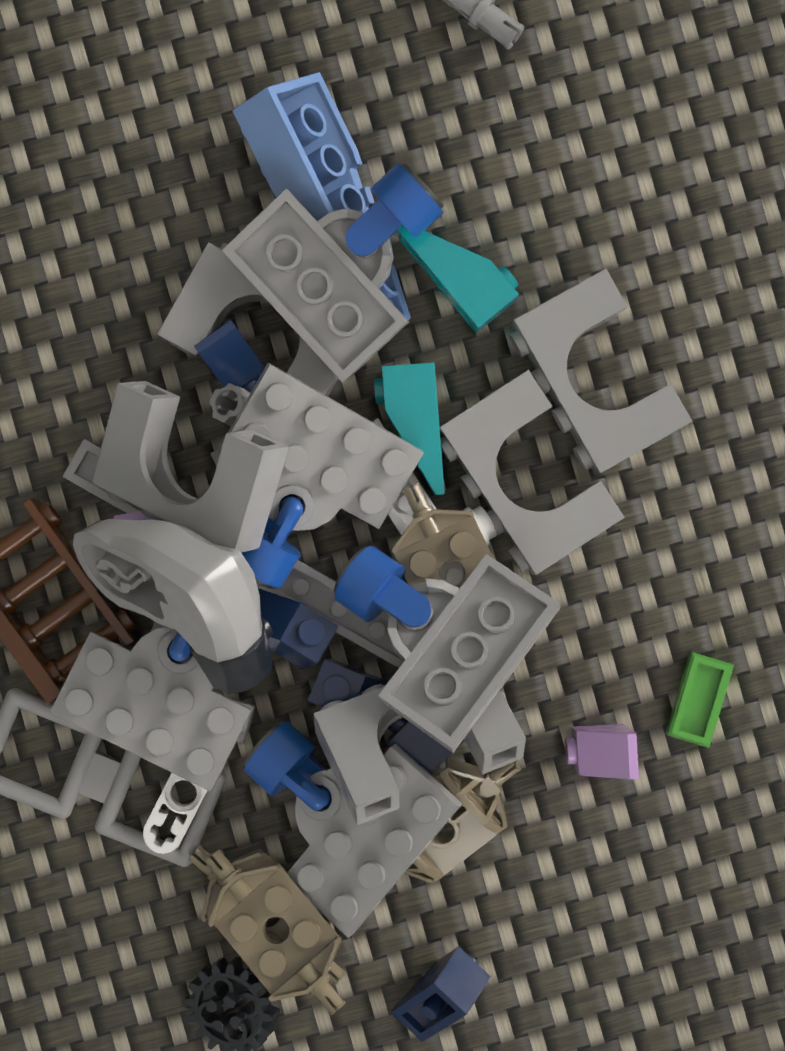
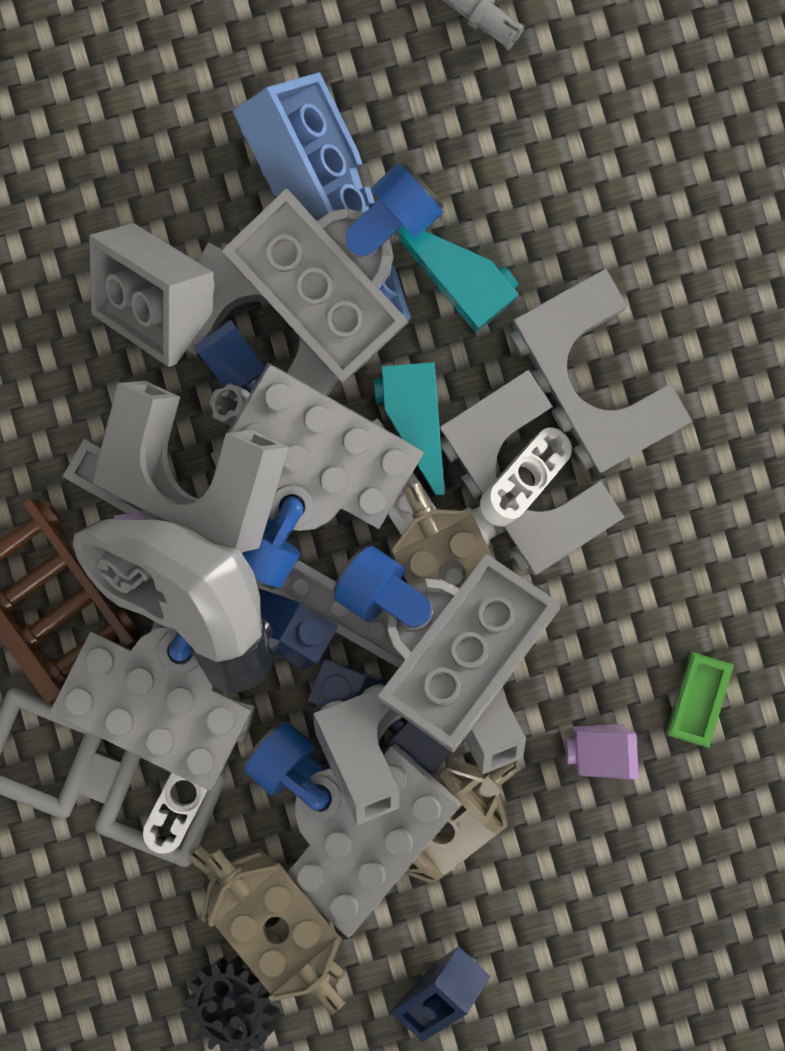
(149, 291): none -> light grey slope
(510, 480): none -> white beam

